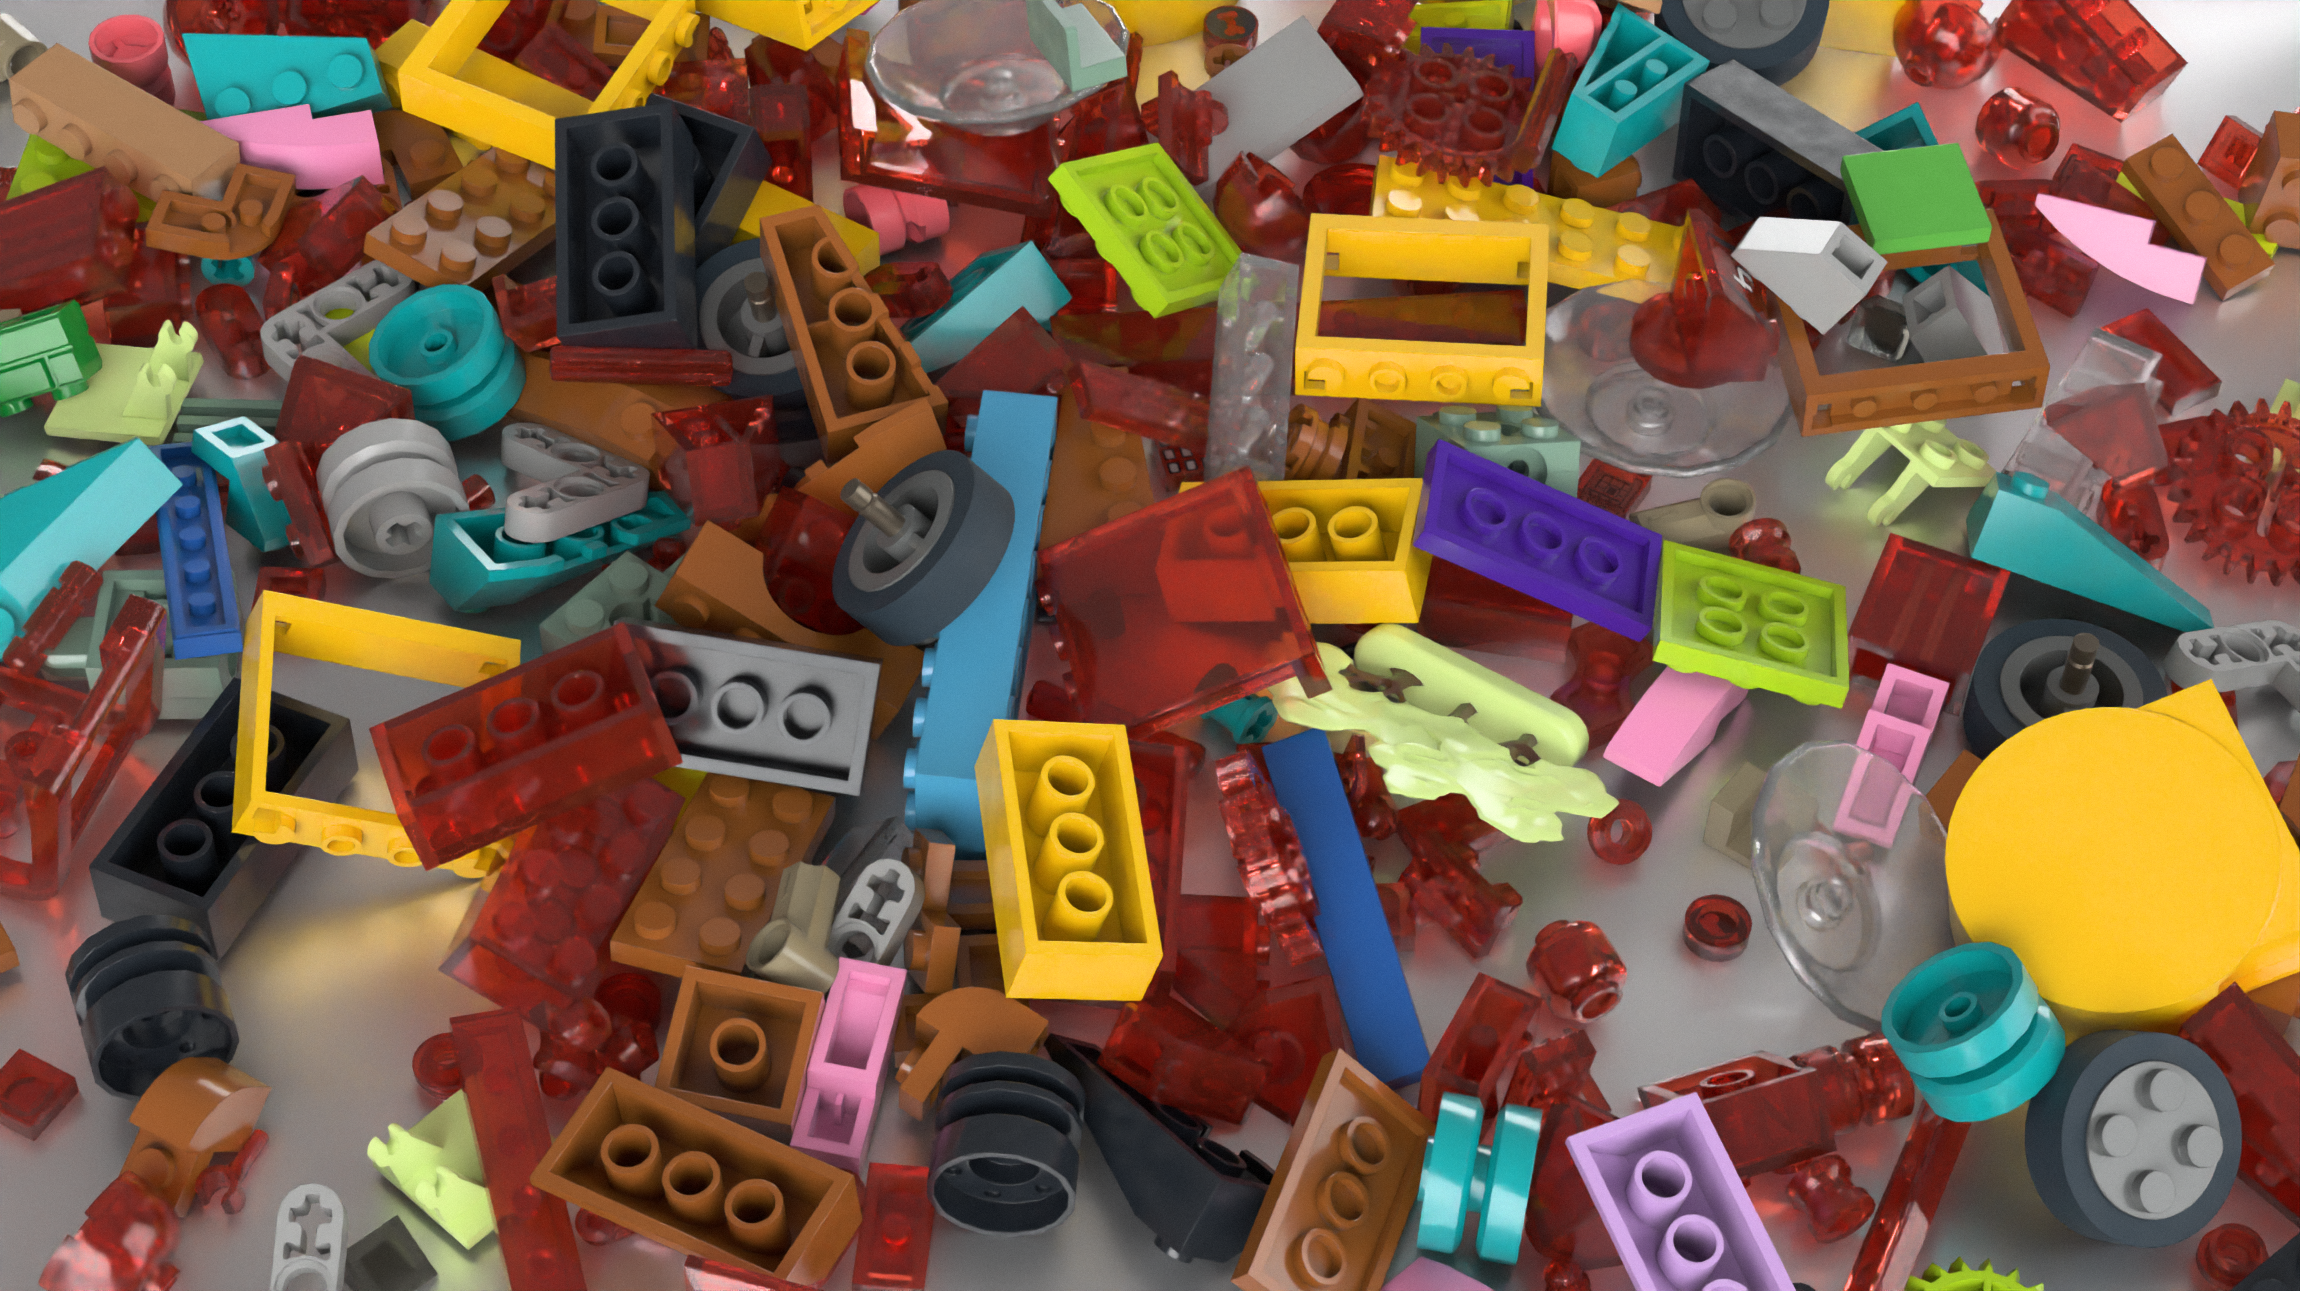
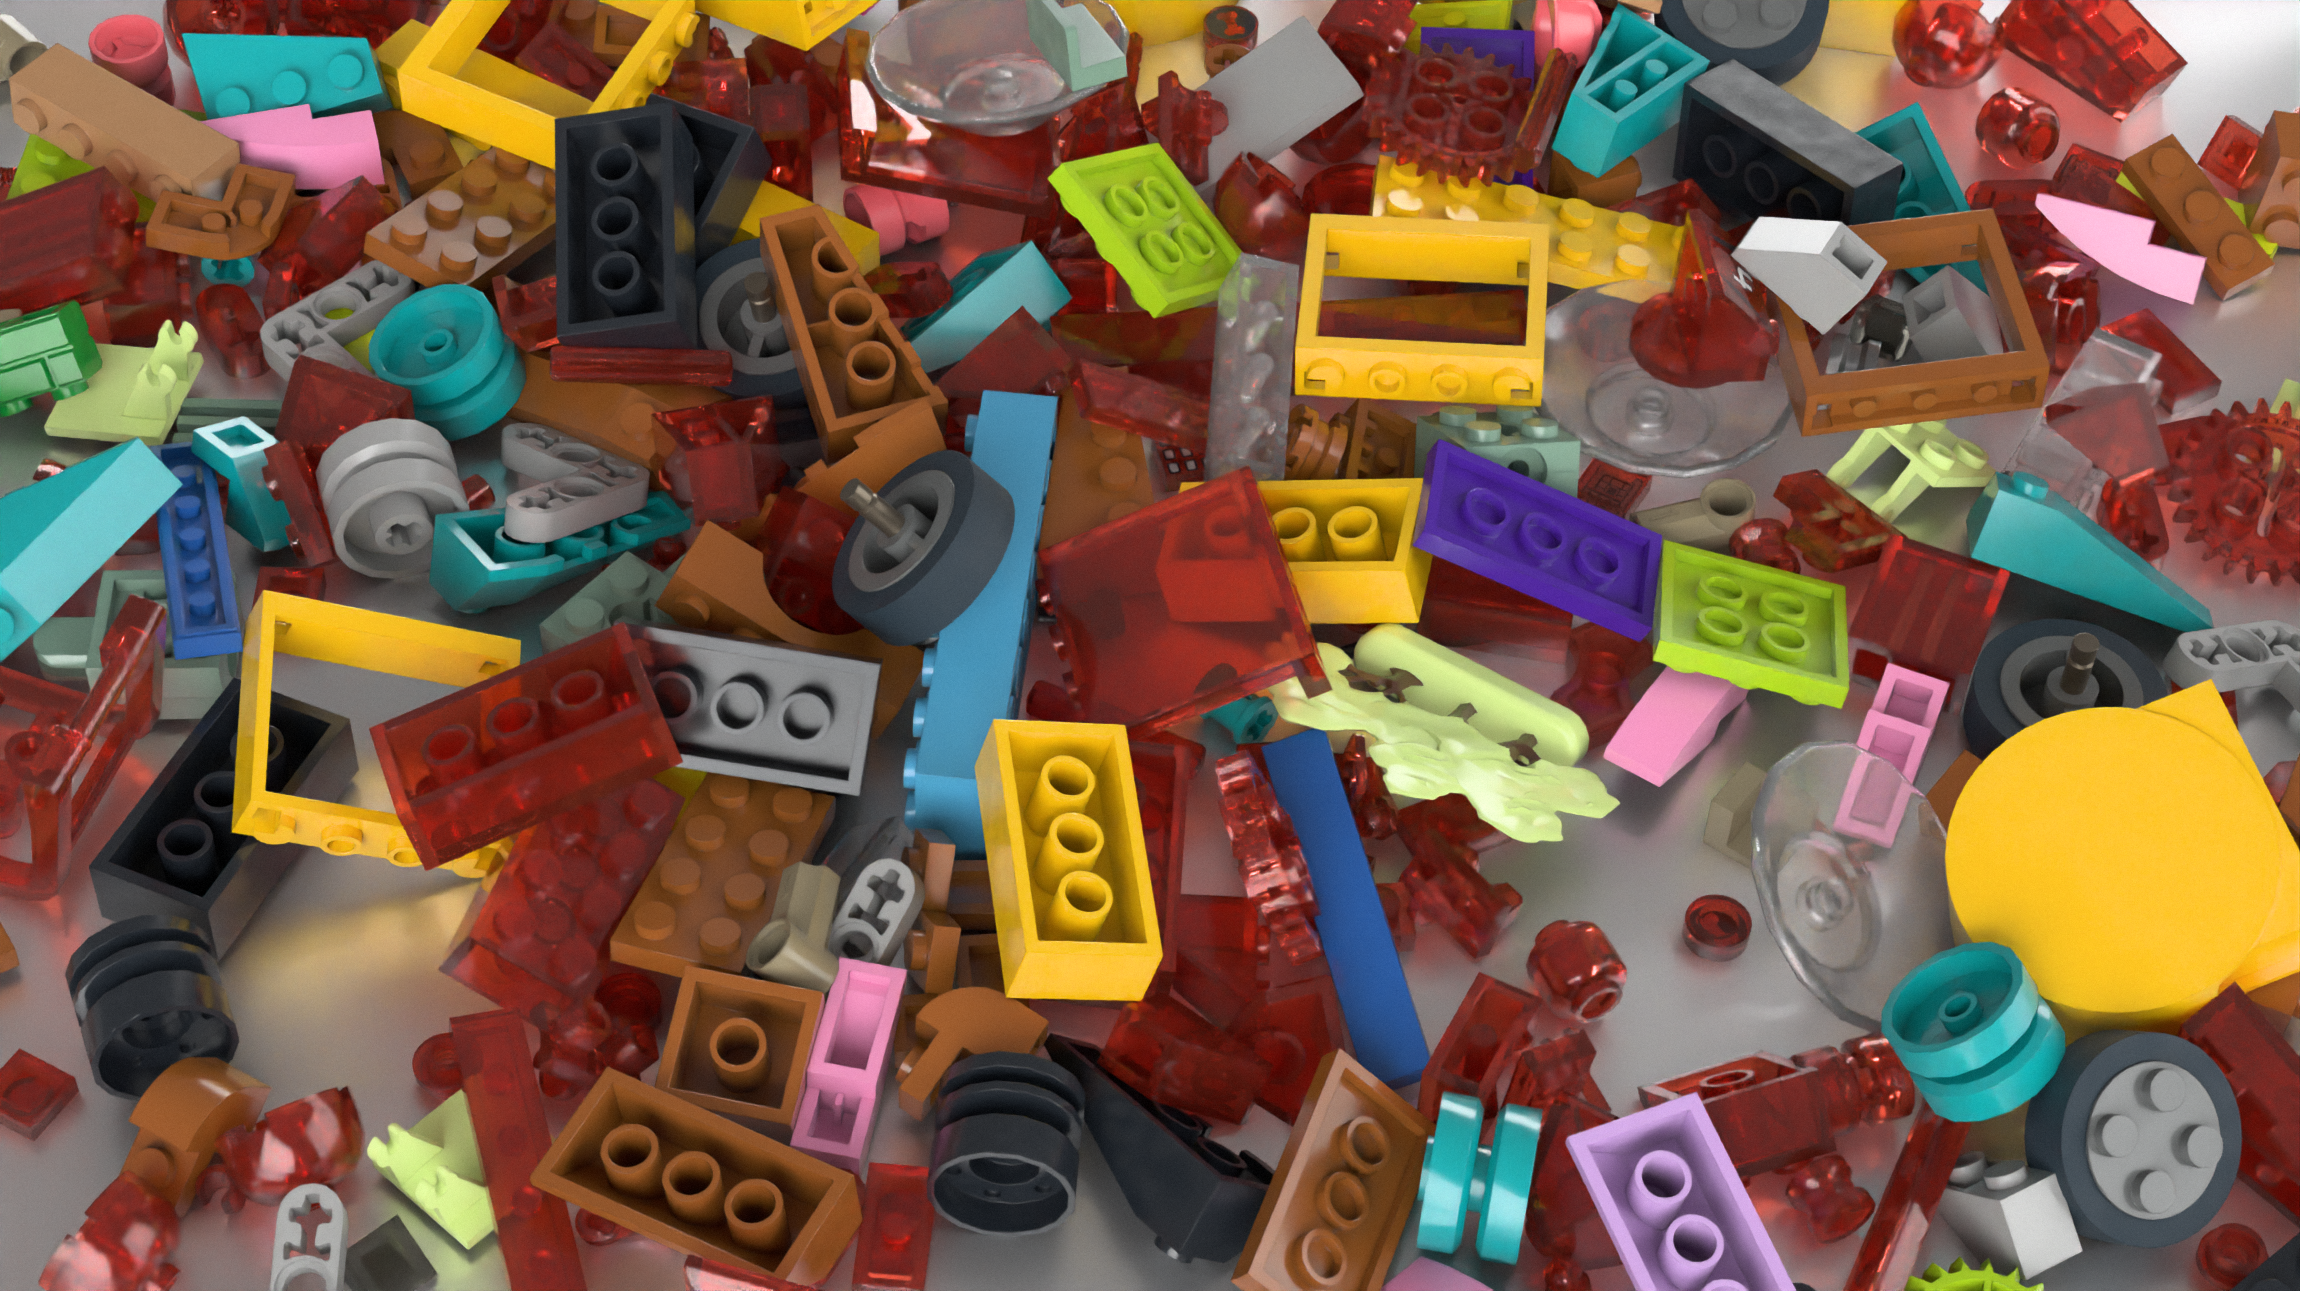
(52, 619): clear red axle -> none
(295, 1145): none -> clear red cylinder
(1634, 839): clear red plate -> none
(1830, 523): none -> clear red plate
(1852, 356): none -> flat silver wheel
(1915, 198): bright green tile -> none
(2009, 1214): none -> light grey slope
(2063, 309): none -> clear red cylinder

